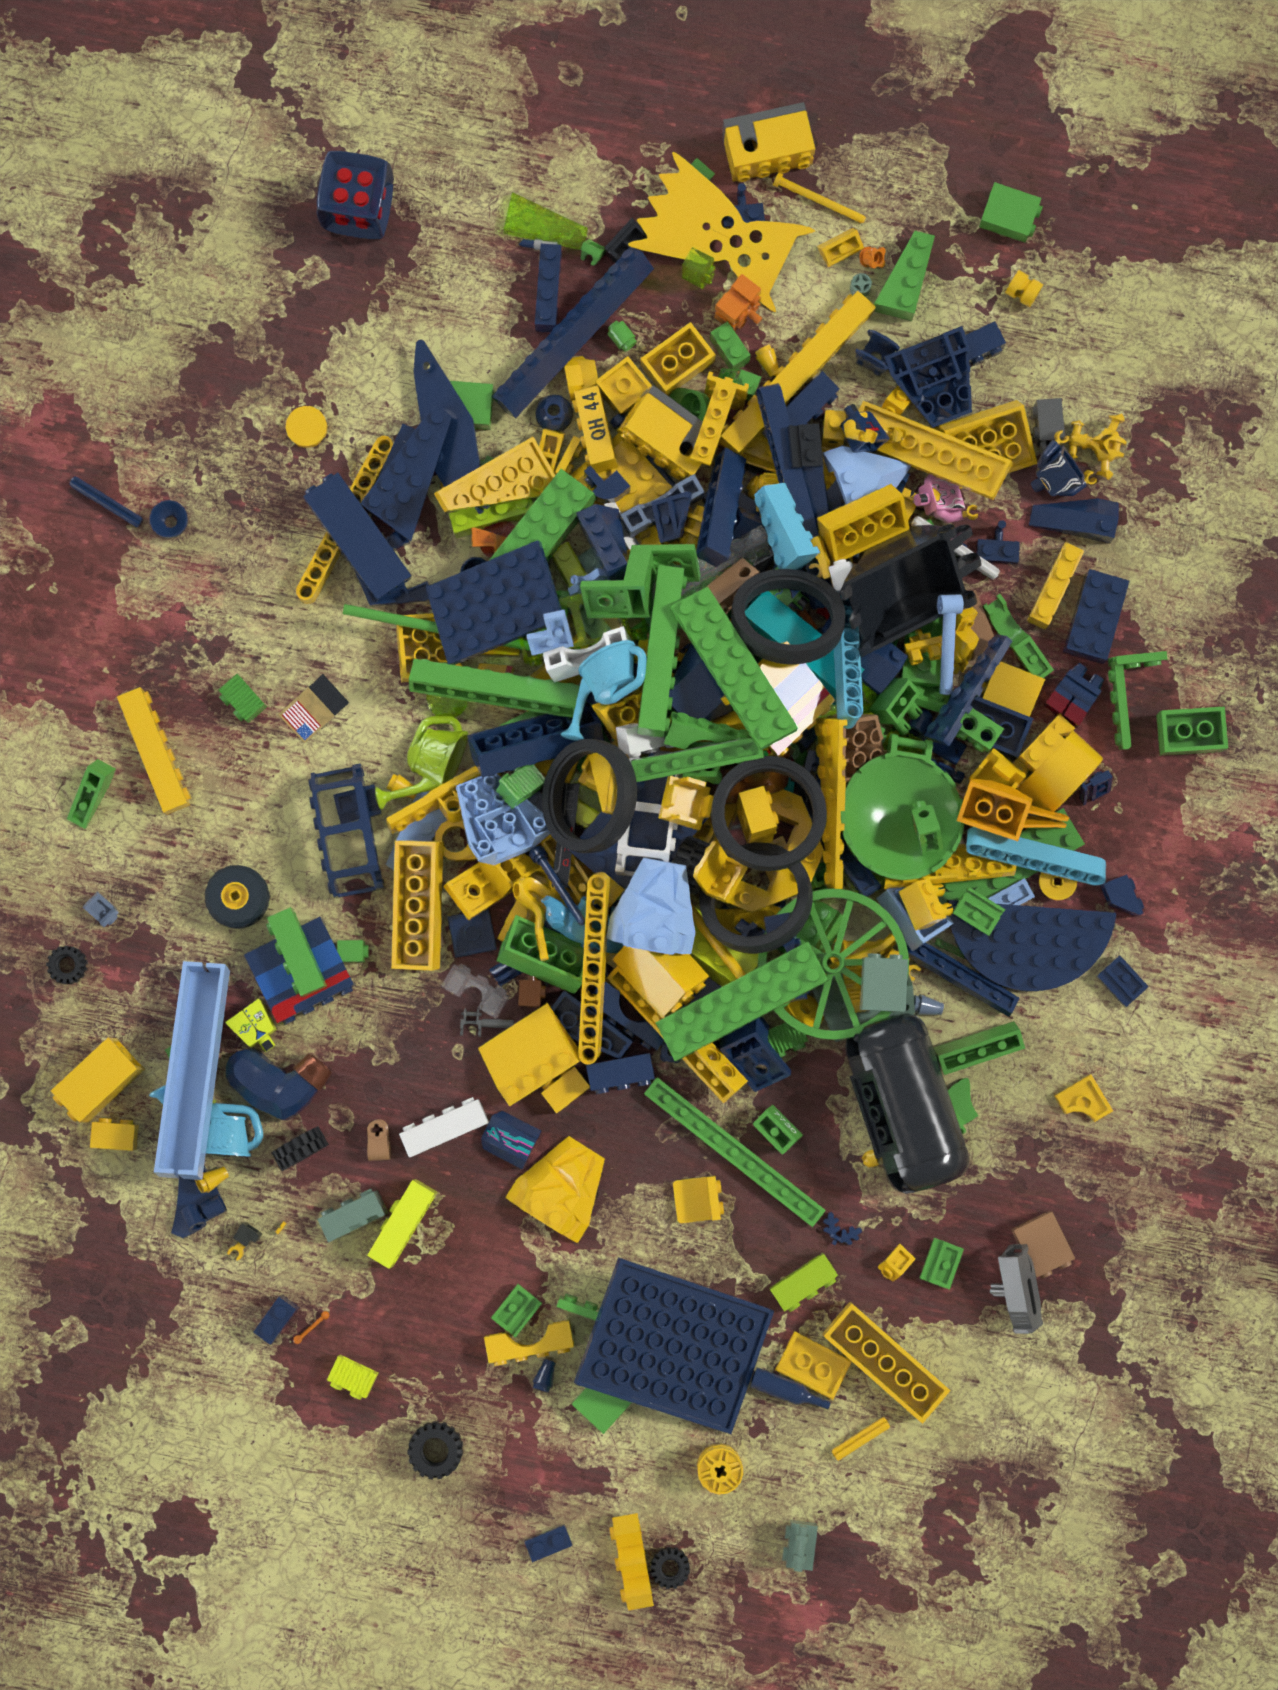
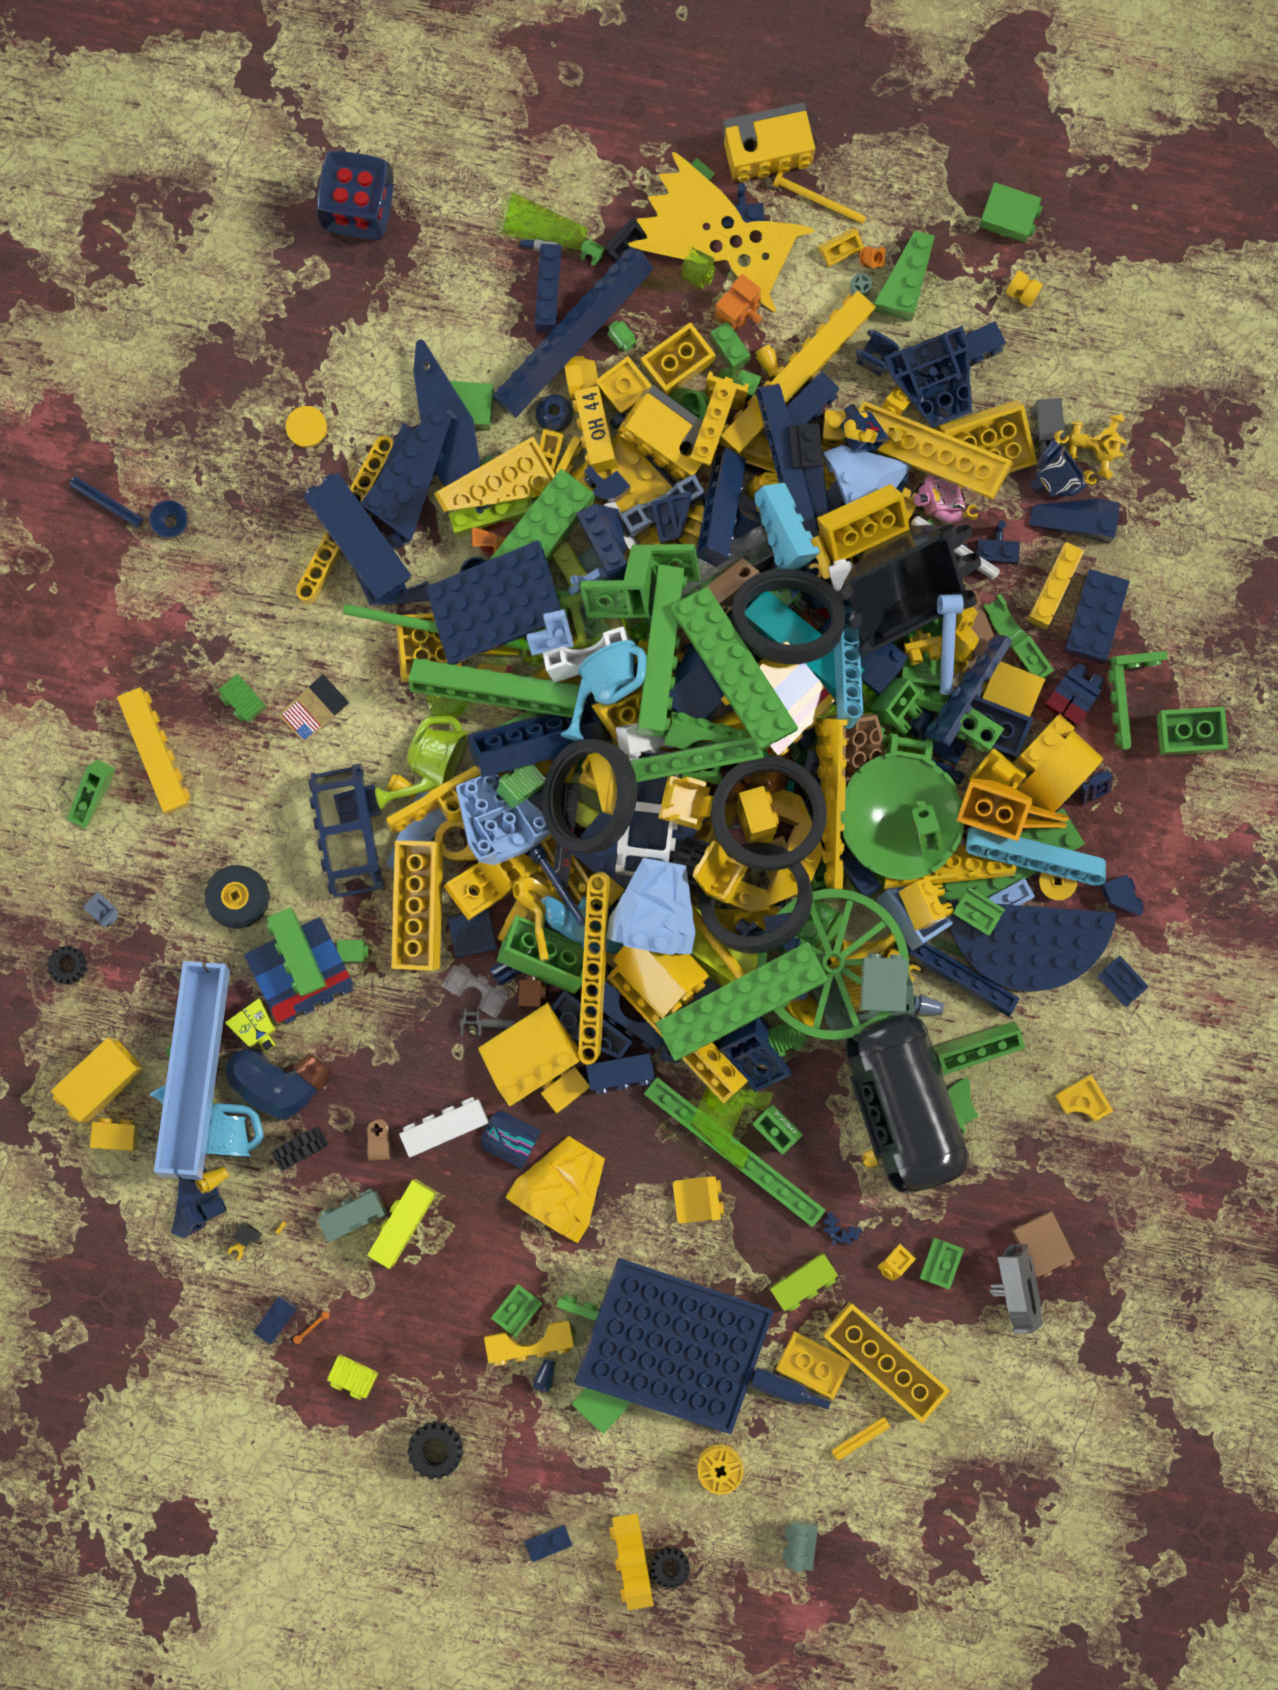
(718, 1120): none -> clear neon green wing

